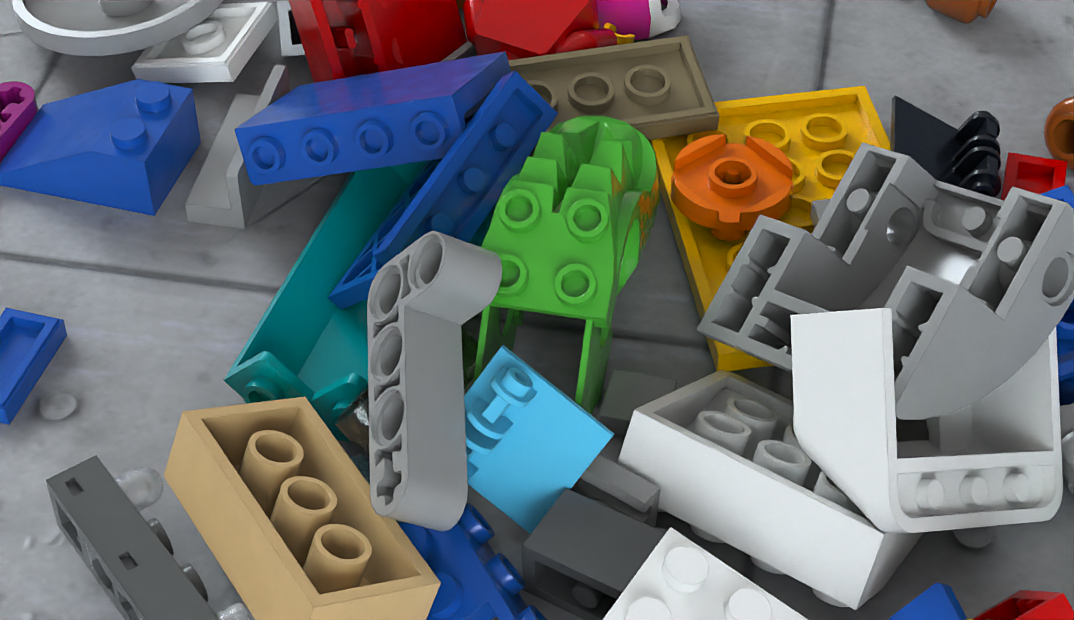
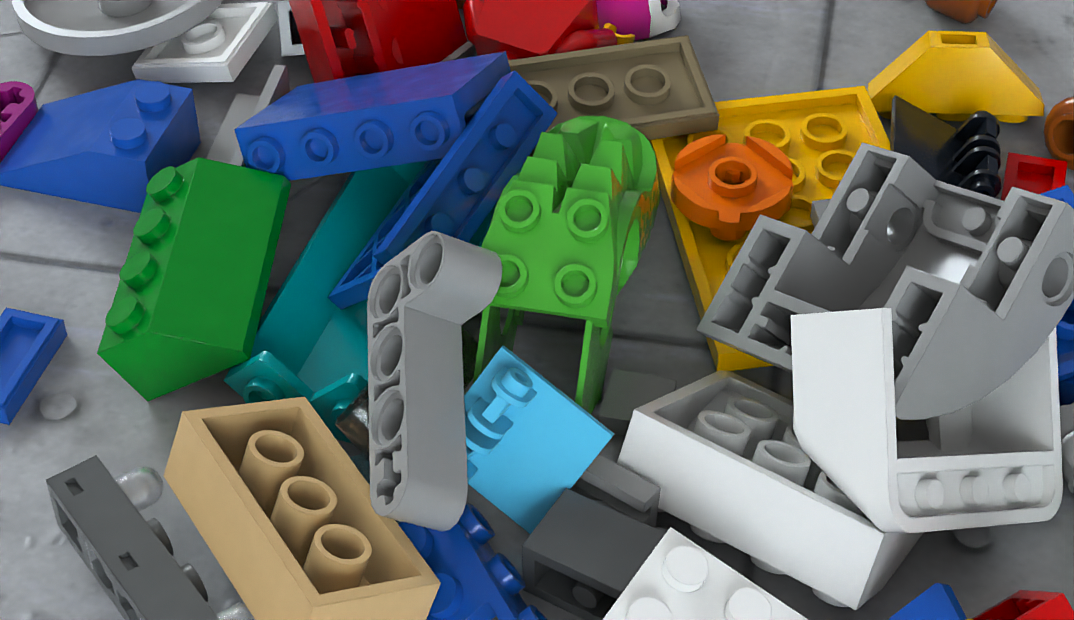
(194, 275): none -> green slope
(957, 77): none -> yellow slope

